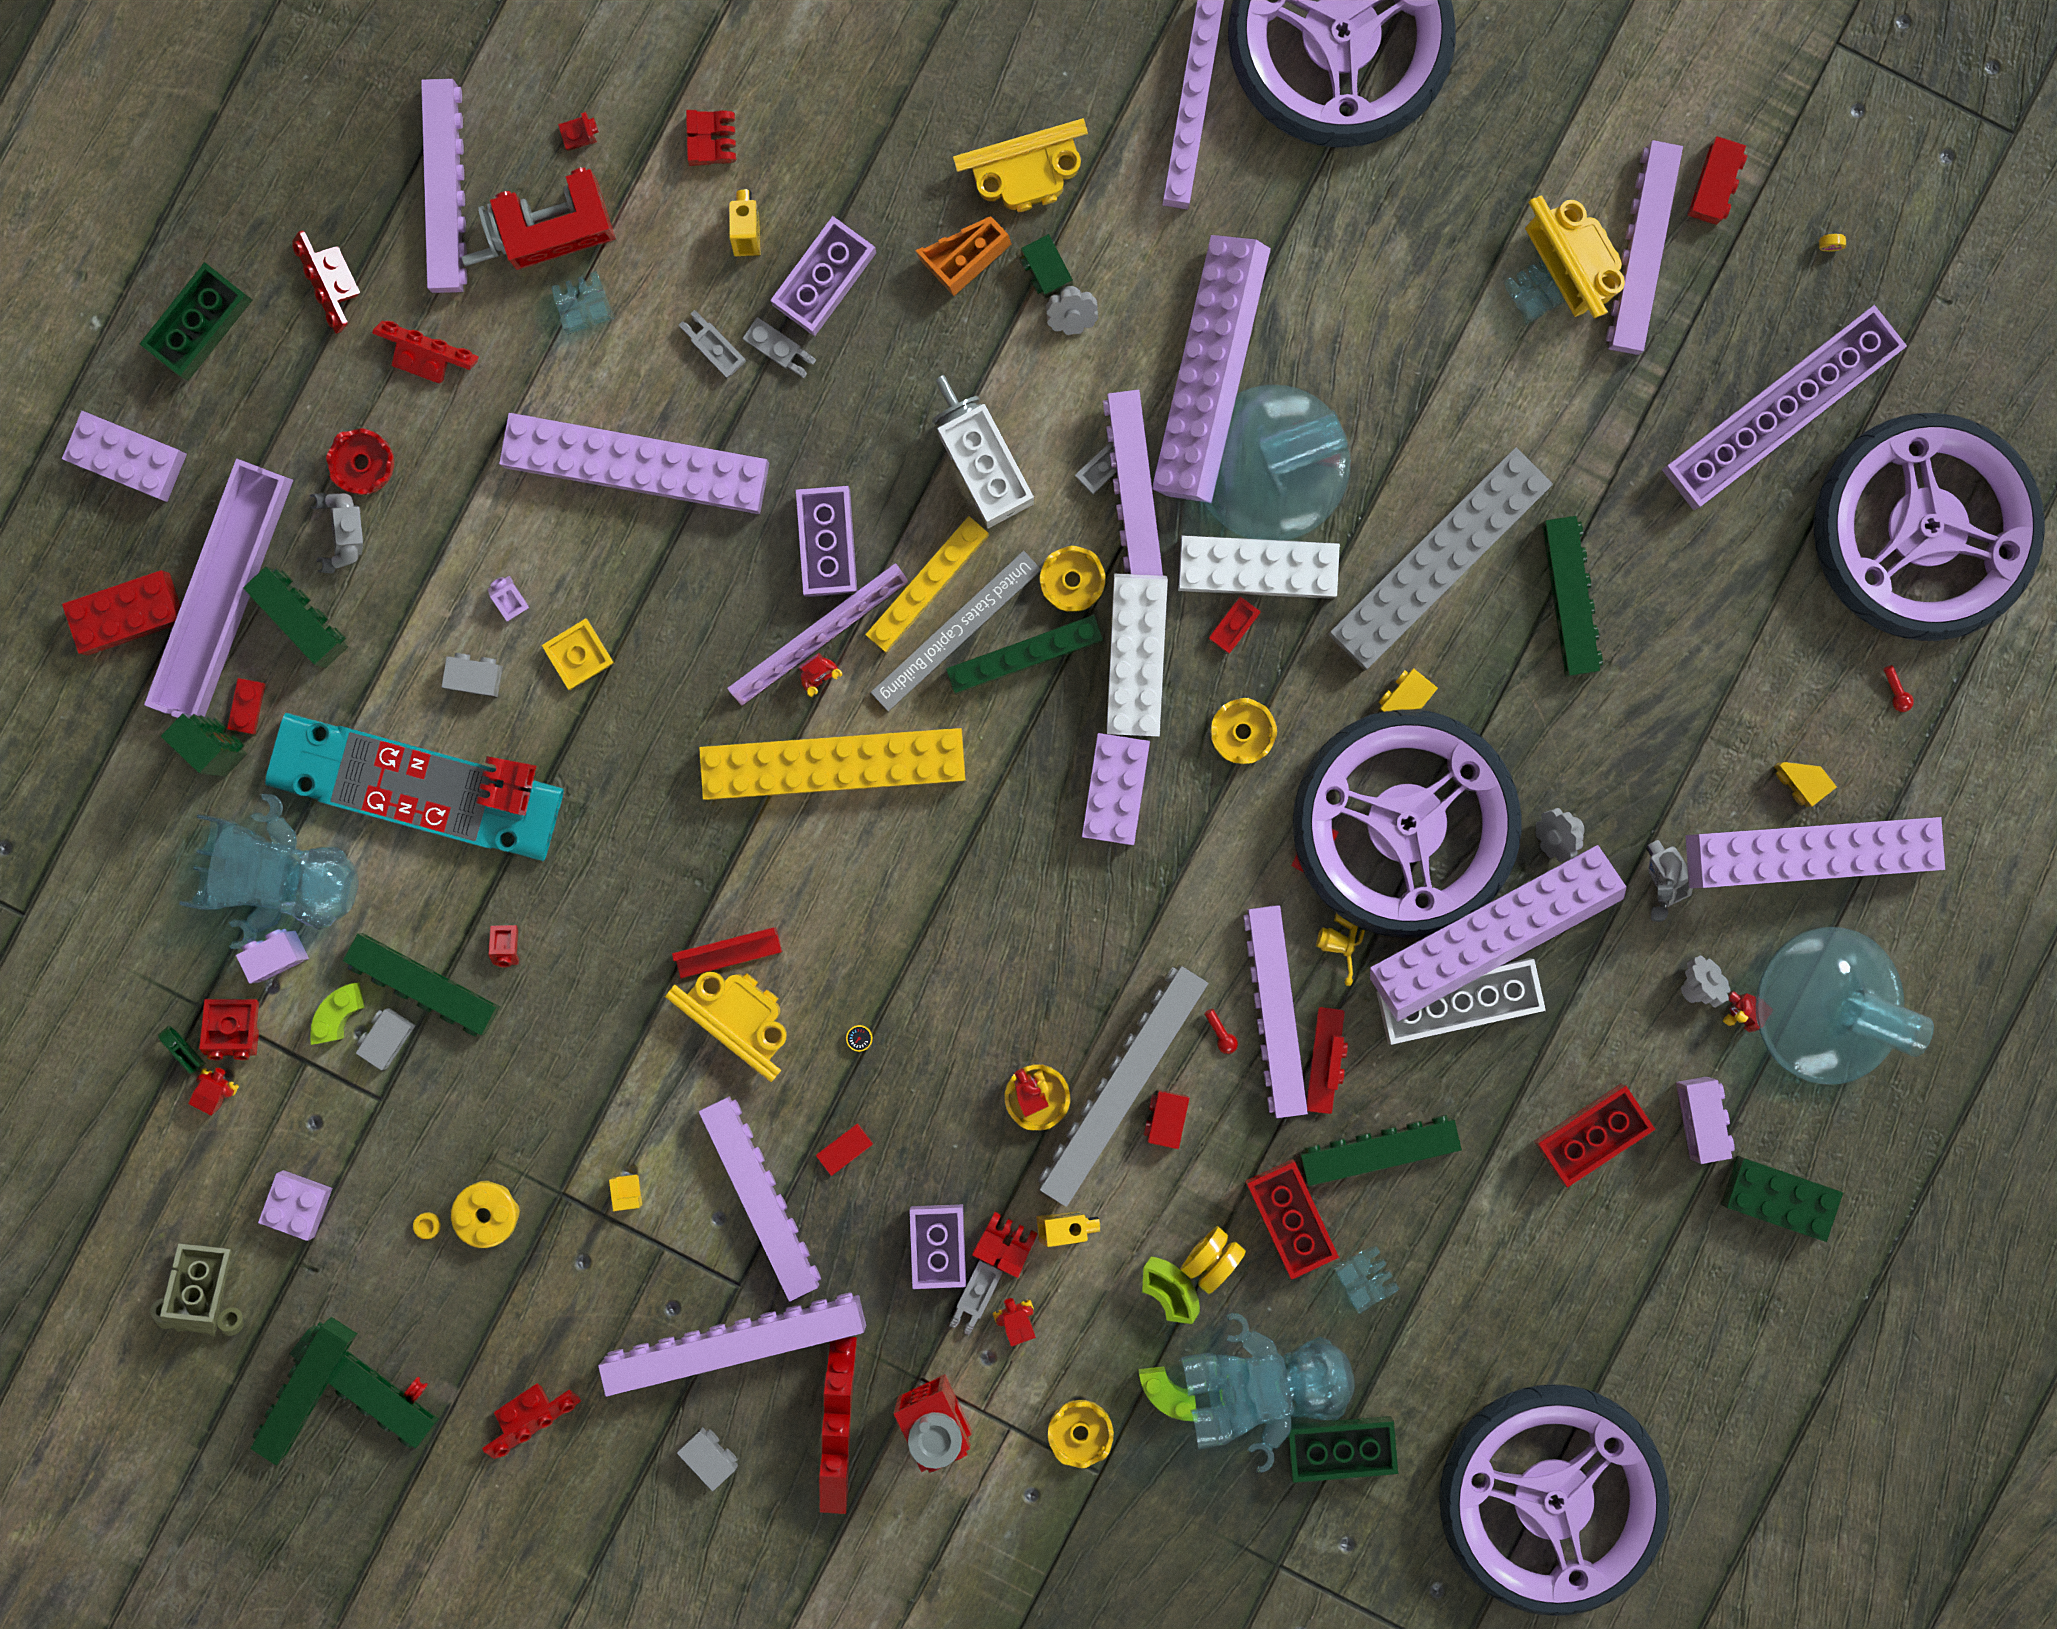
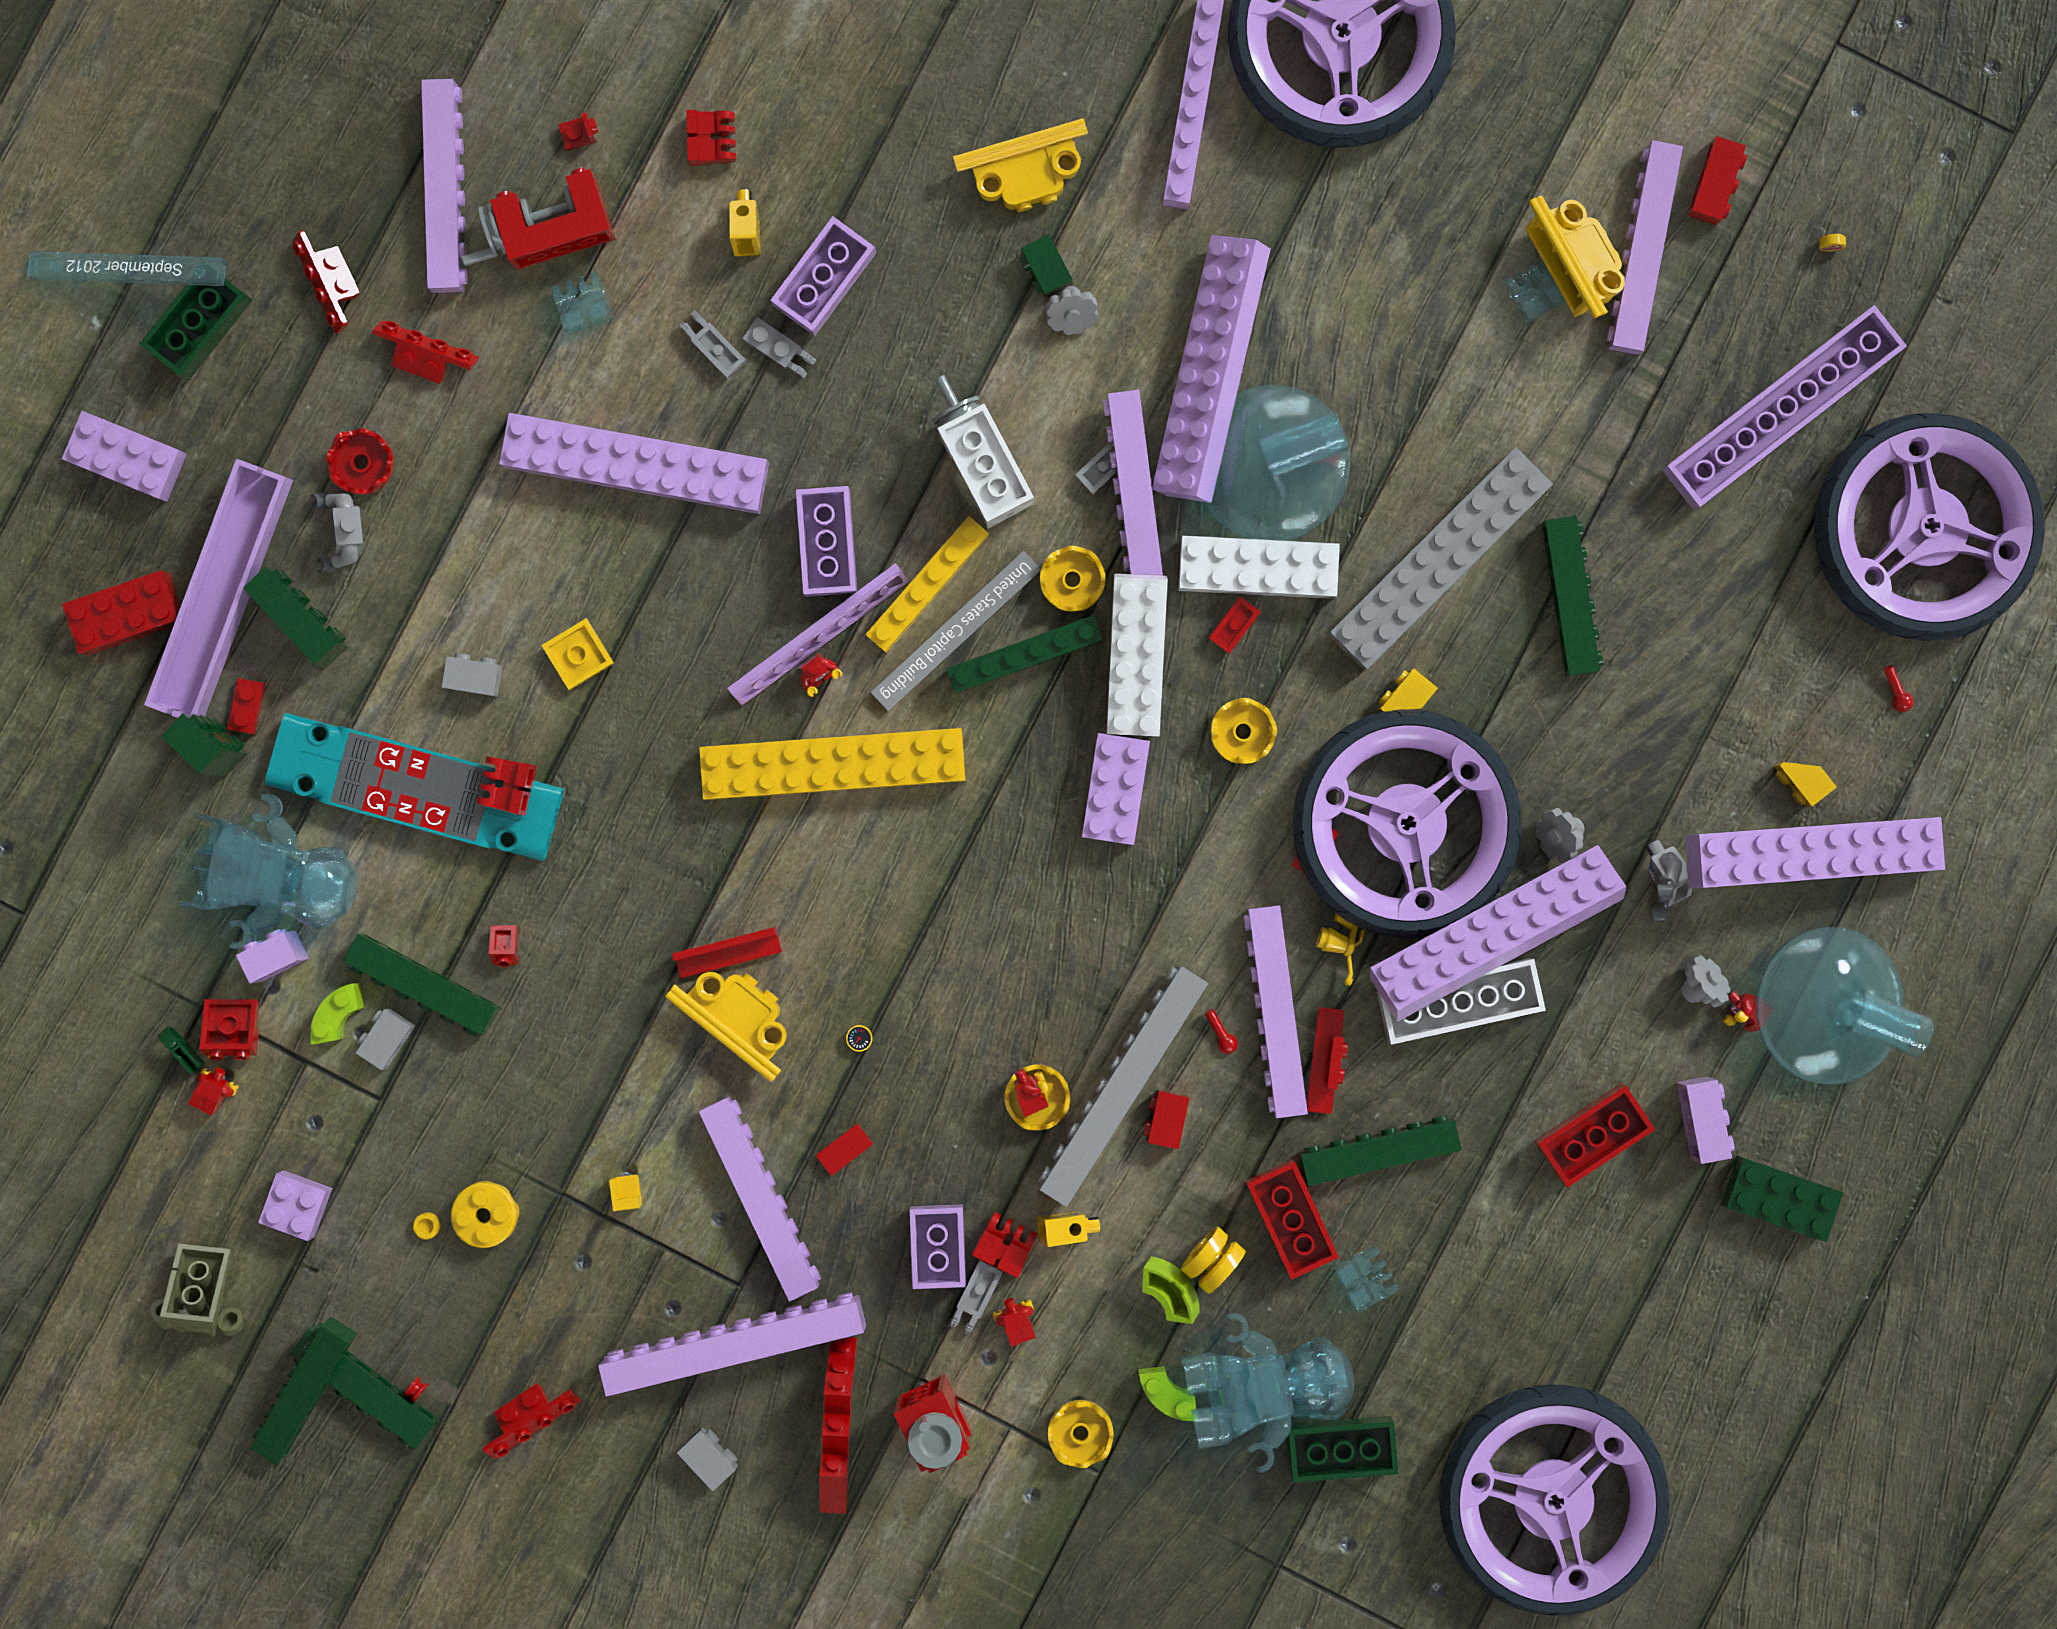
(127, 268): none -> clear light blue tile
(507, 597): lavender bracket -> none
(965, 254): orange wedge -> none

